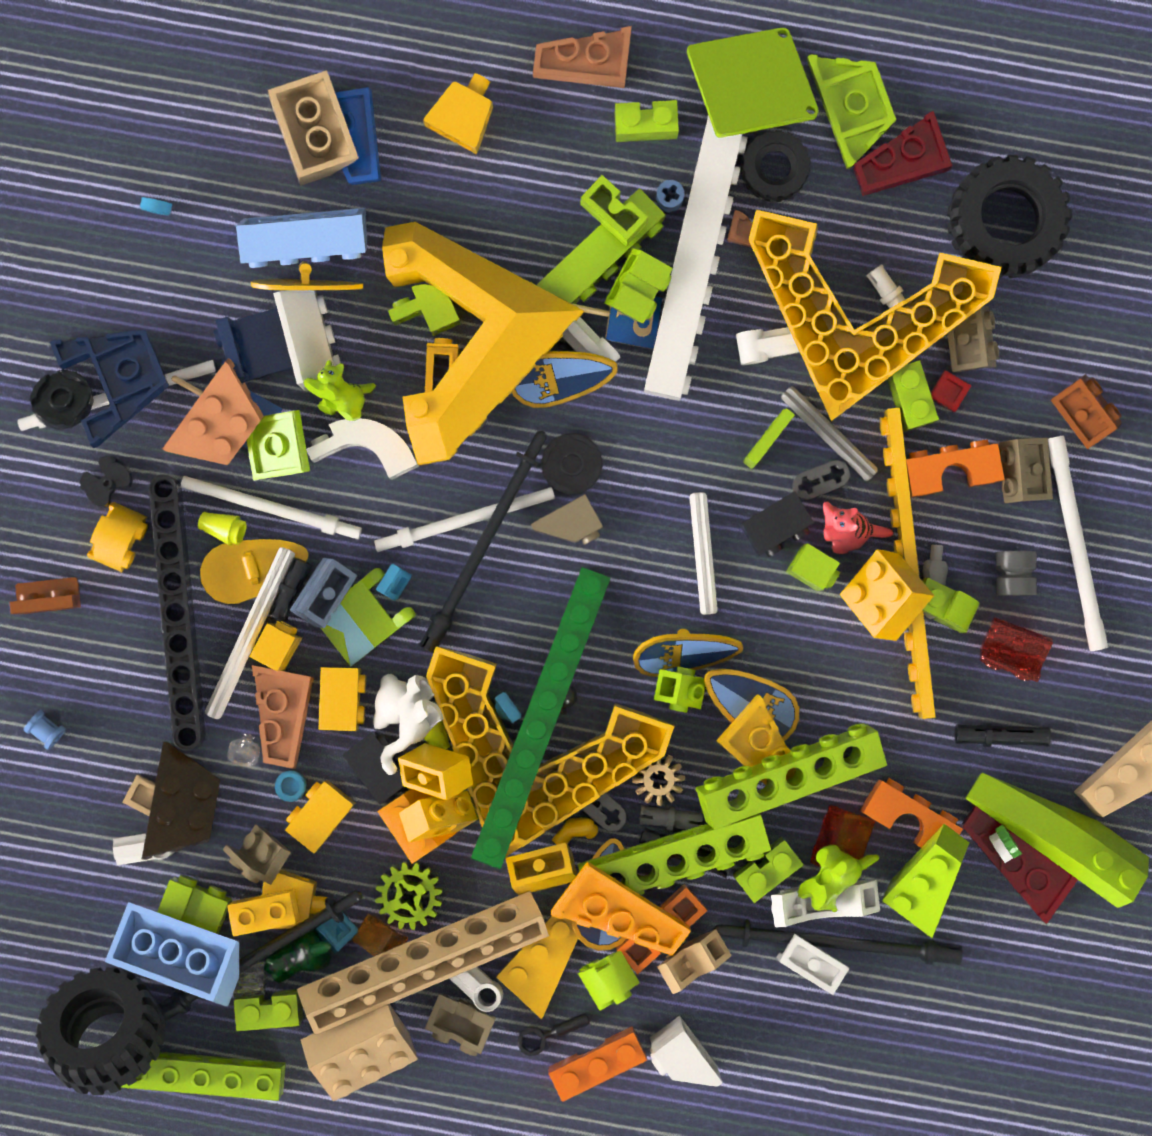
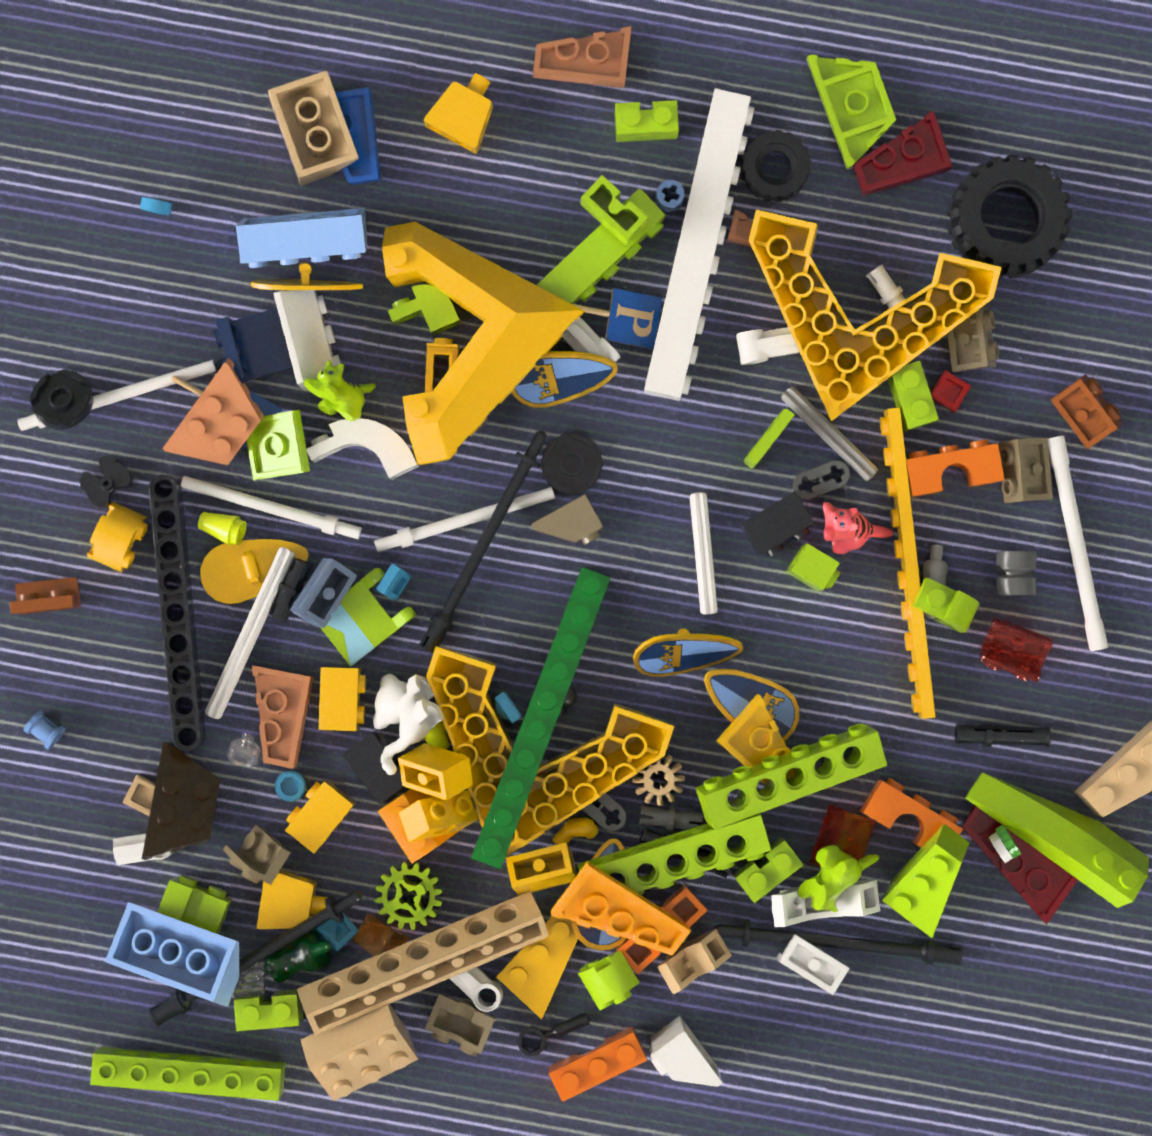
(120, 1057): black tyre -> none
(126, 371): dark blue wing -> none
(263, 912): yellow brick -> none
(276, 645): yellow brick -> none
(638, 285): lime brick -> none
(680, 689): lime brick -> none
(752, 82): lime piece -> none
(886, 595): yellow brick -> none

